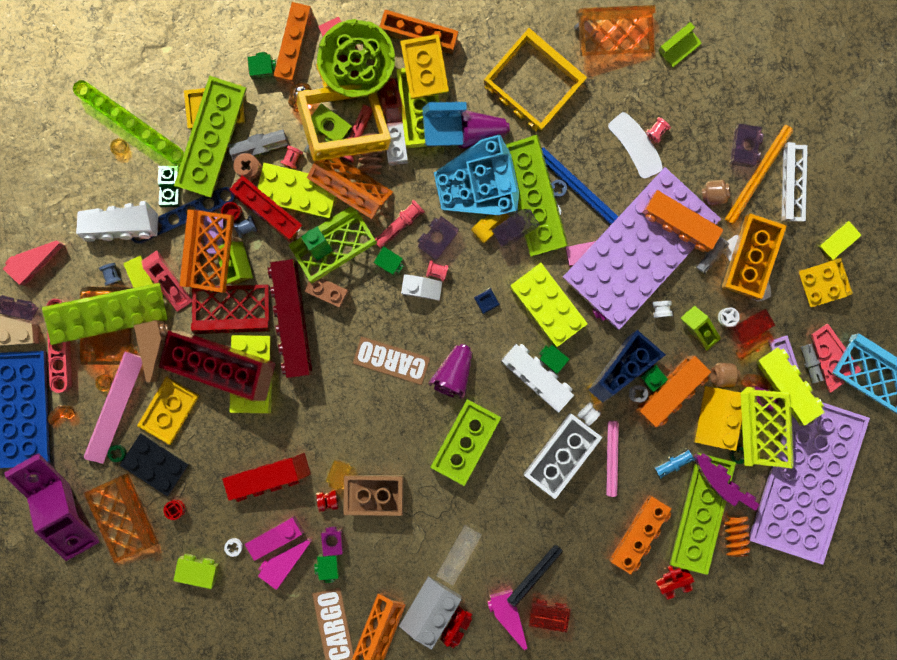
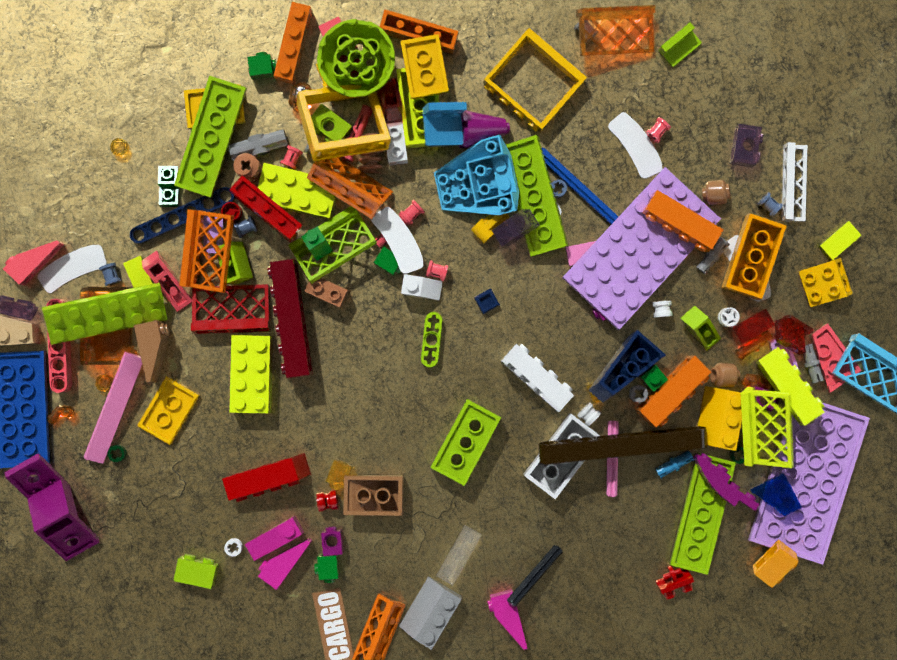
(71, 266): none -> white sticker
(118, 223): white wedge -> none
(121, 120): clear neon green beam -> none
(136, 515): clear orange fence -> none
(154, 464): black plate -> none
(178, 508): red wheel -> none
(217, 365): dark red brick -> none
(391, 360): sticker -> none
(399, 239): none -> white sticker
(438, 335): none -> lime beam
(448, 233): clear purple brick -> none
(453, 373): magenta cone -> none
(460, 619): red hinge -> none
(548, 305): neon yellow brick -> none
(548, 615): clear red brick -> none
(553, 358): green brick -> none
(622, 445): none -> dark brown beam
(640, 535): orange brick -> none
(737, 536): orange piece -> none
(759, 174): light orange axle -> none
(770, 204): none -> sand blue bush
(775, 563): none -> light orange brick
(778, 494): none -> clear blue wing
(791, 333): none -> clear red bracket

